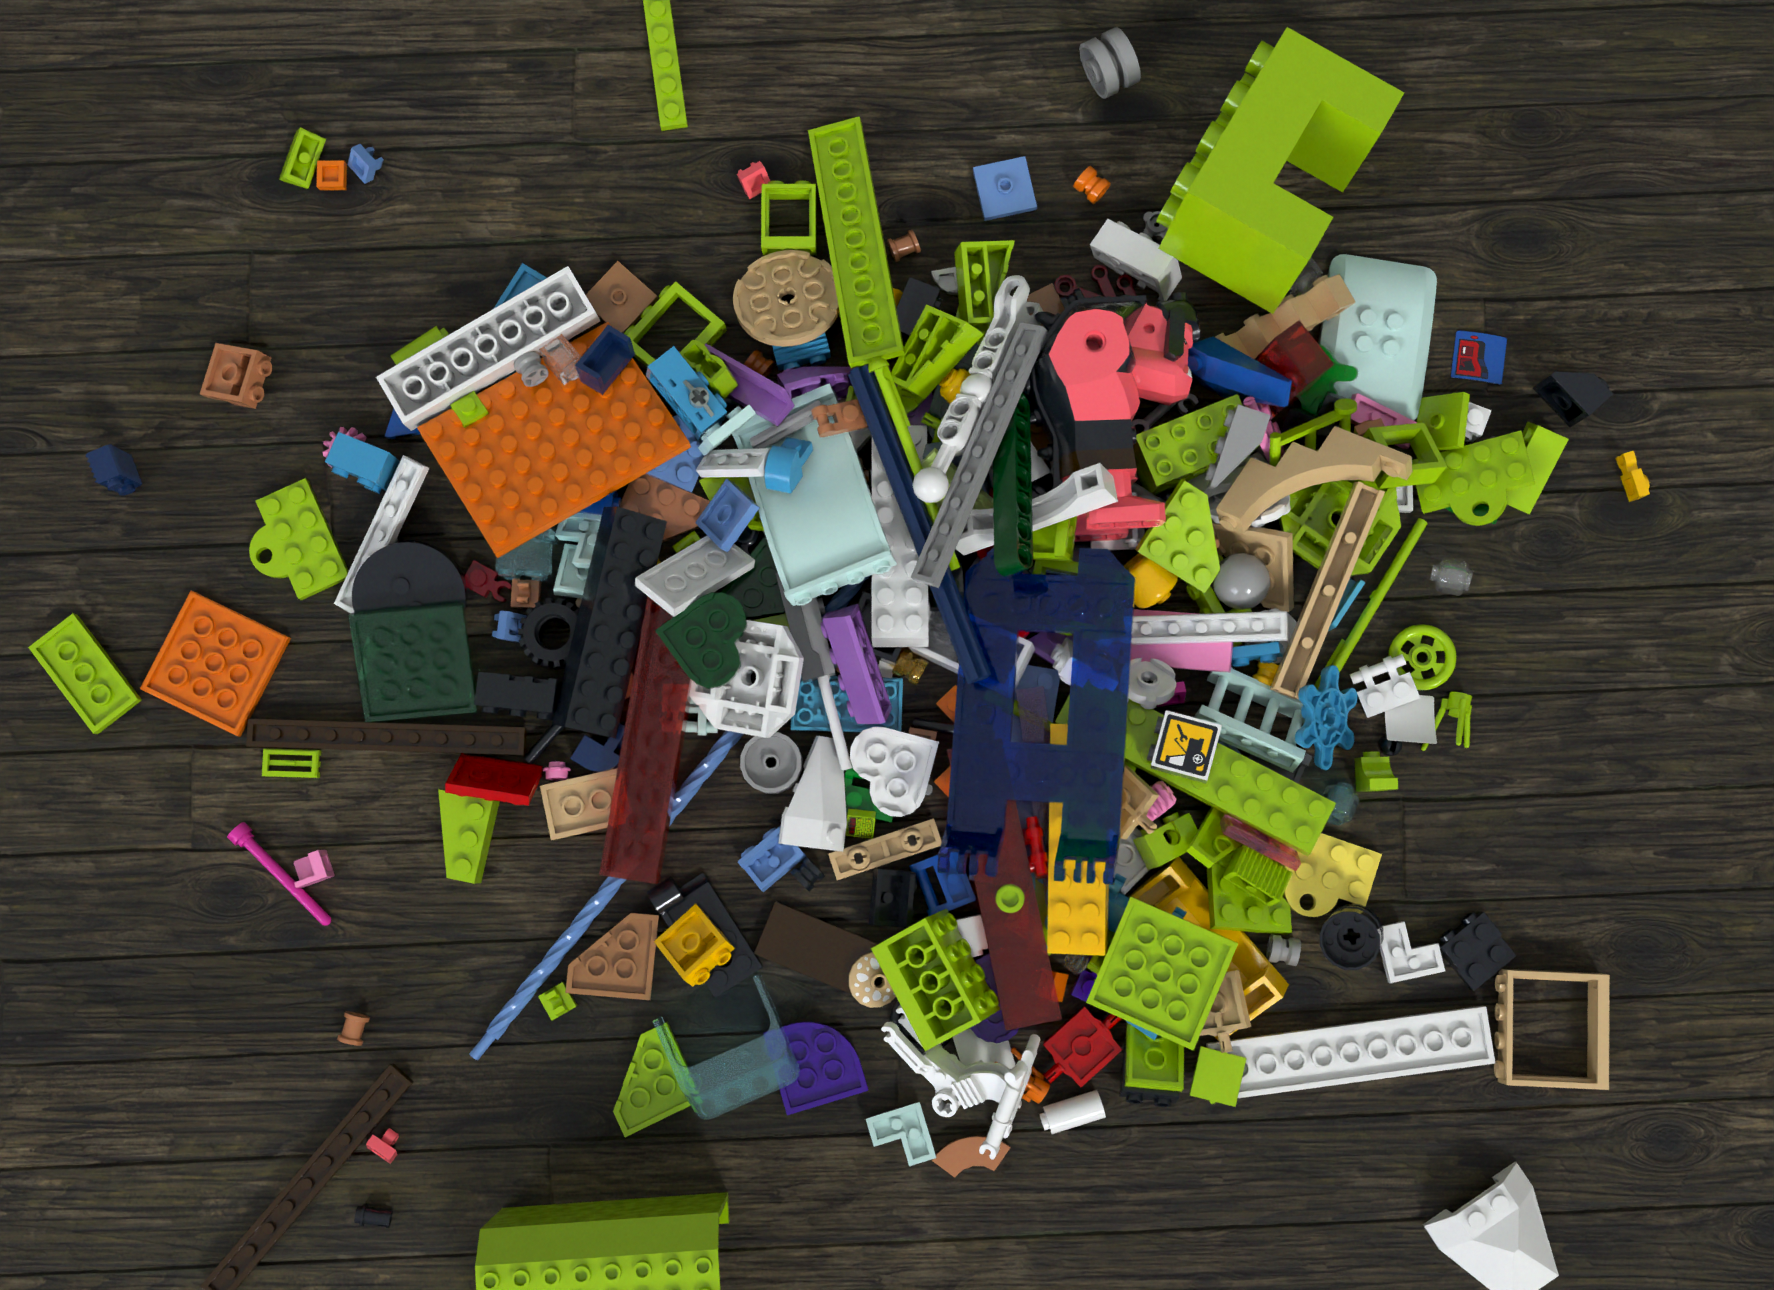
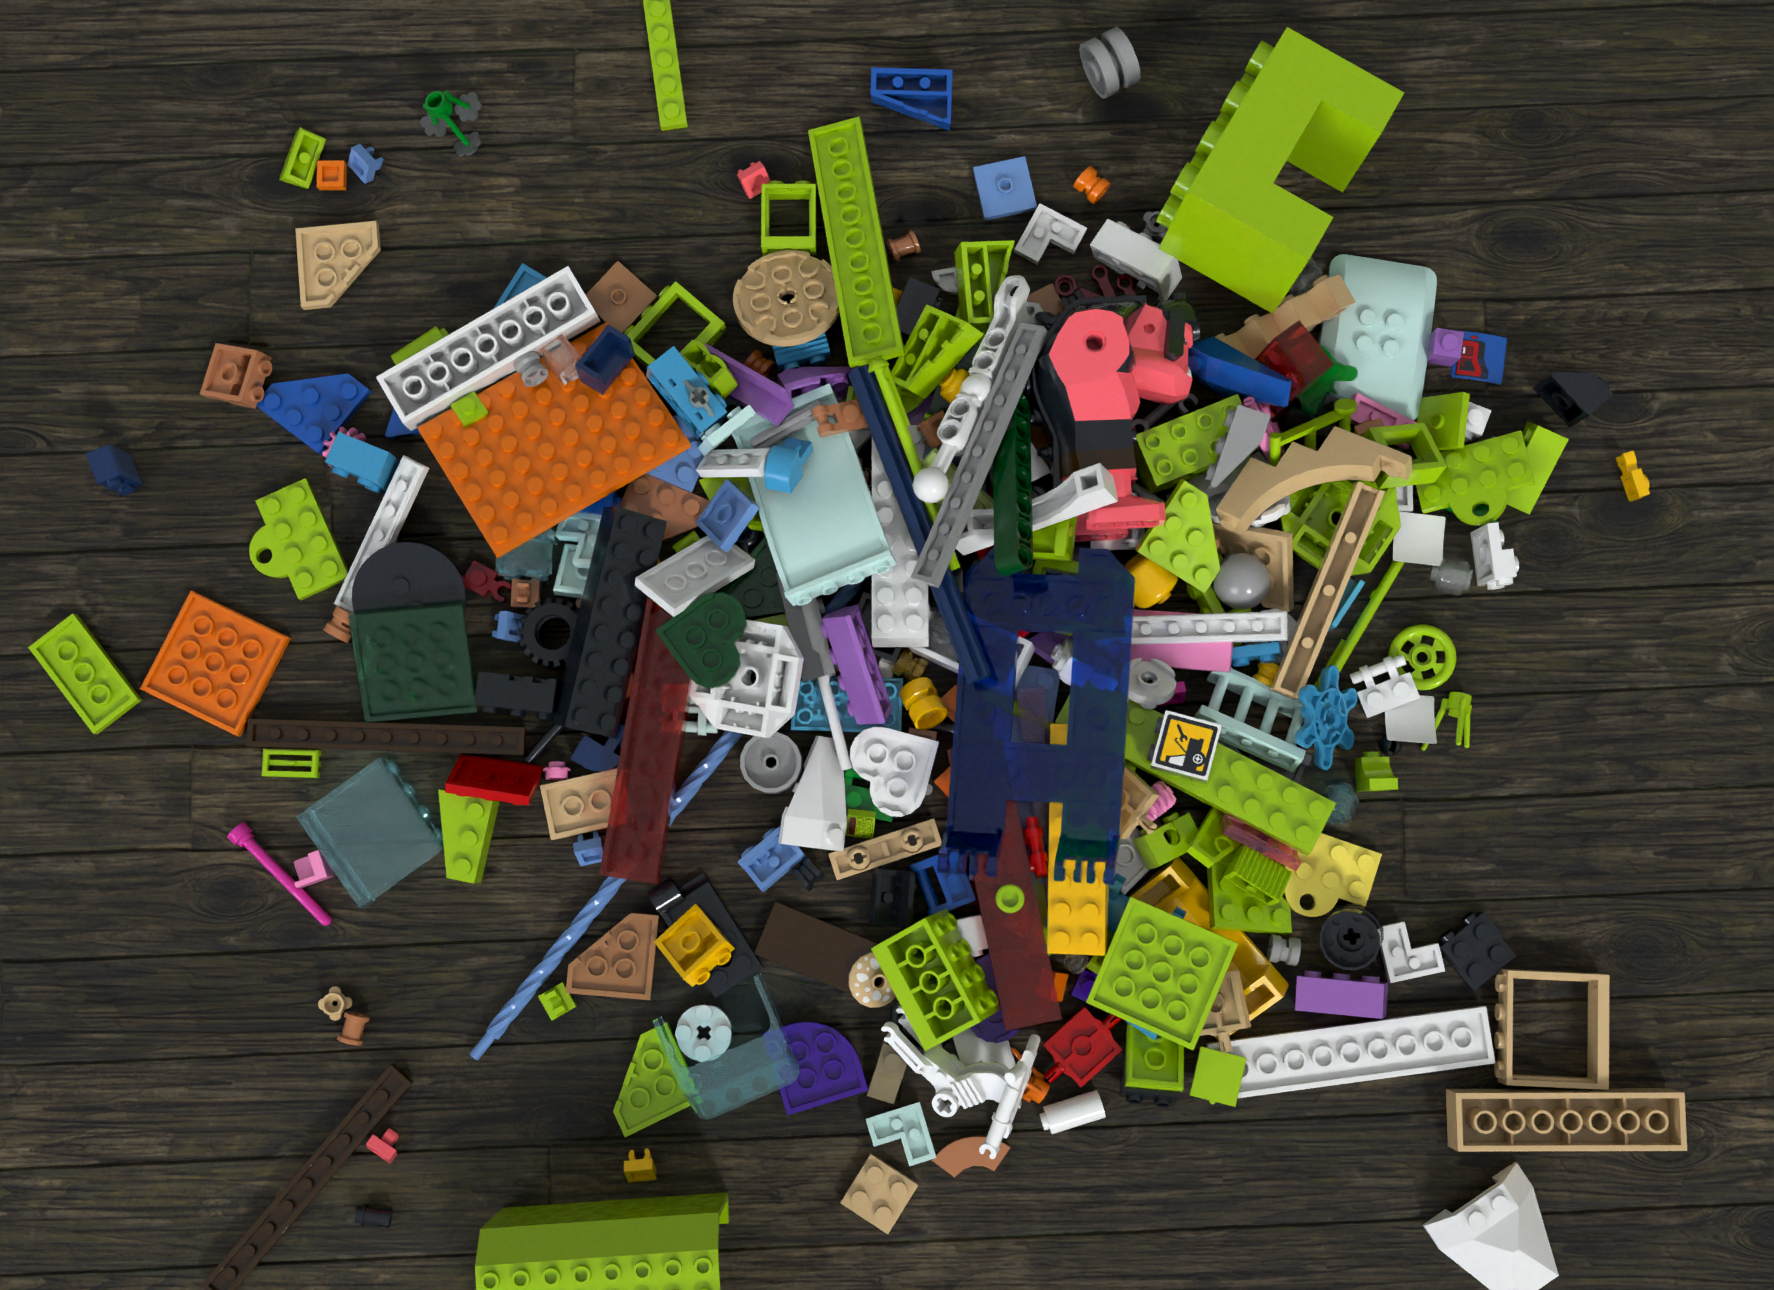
(314, 406): none -> blue plate
(327, 1006): none -> tan plate
(332, 259): none -> tan plate
(335, 626): none -> nougat wheel
(372, 831): none -> clear light blue panel
(438, 118): none -> plant
(589, 850): none -> medium blue tile
(640, 1169): none -> yellow tile
(702, 1048): none -> white plate
(879, 1193): none -> tan plate
(887, 1074): none -> dark tan arch
(915, 92): none -> blue wedge
(923, 703): none -> yellow wheel
(930, 427): none -> nougat tile
(1048, 227): none -> white plate
(1341, 995): none -> medium lavender wedge
(1419, 539): none -> white sticker
(1445, 347): none -> medium lavender brick
(1492, 564): none -> white plate
(1566, 1119): none -> tan brick

